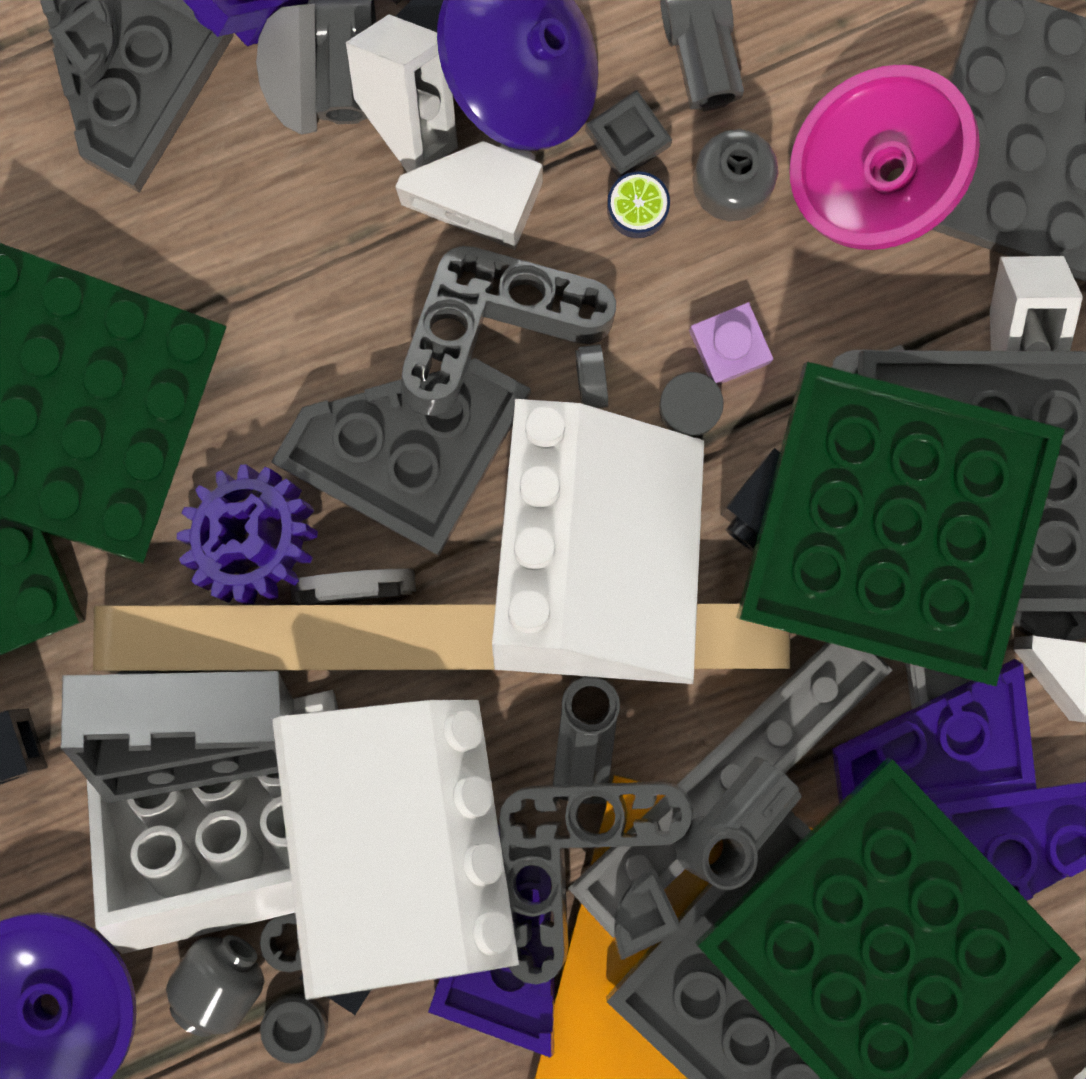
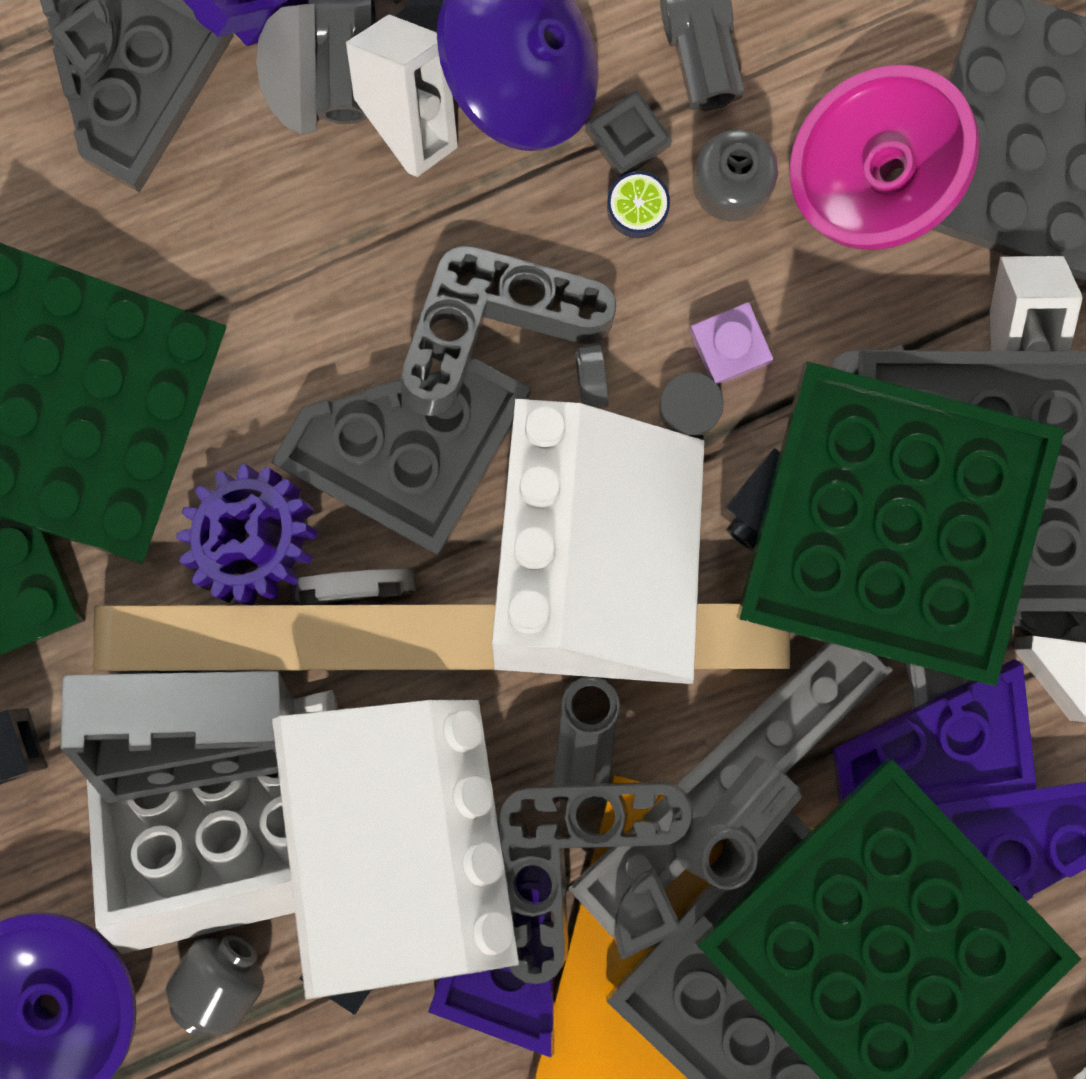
(273, 955): dark grey bush -> none
(294, 1028): dark grey tile -> none
(477, 190): white slope -> none

